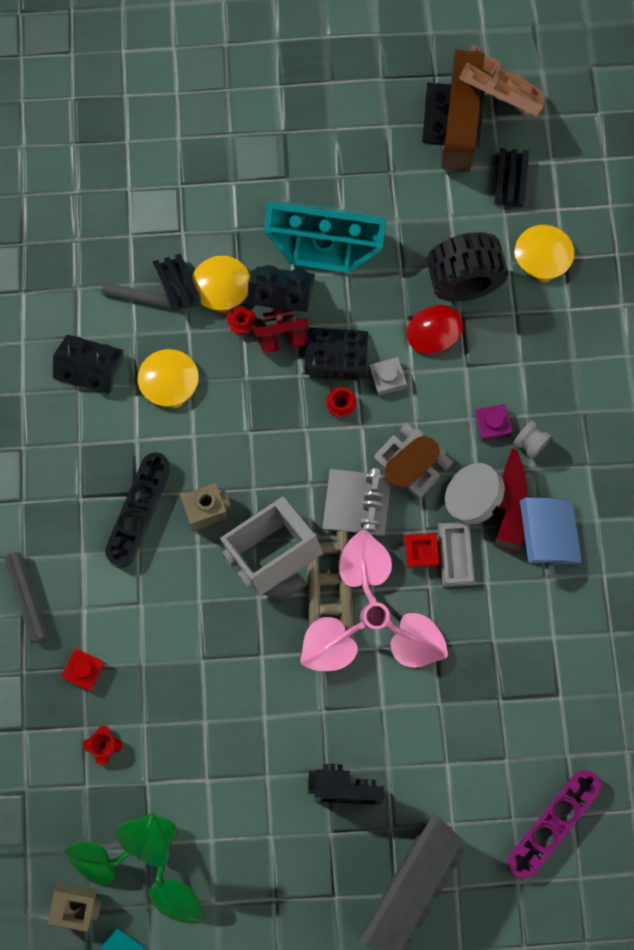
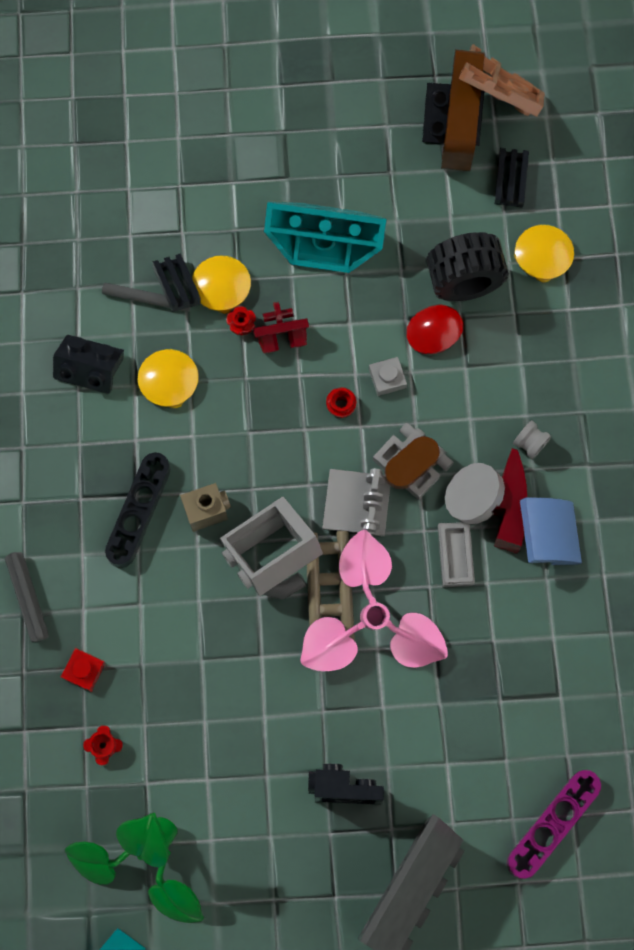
(68, 916): dark tan brick -> none
(280, 288): black plate -> none
(336, 352): black hinge -> none
(421, 550): red plate -> none
(493, 422): magenta plate -> none

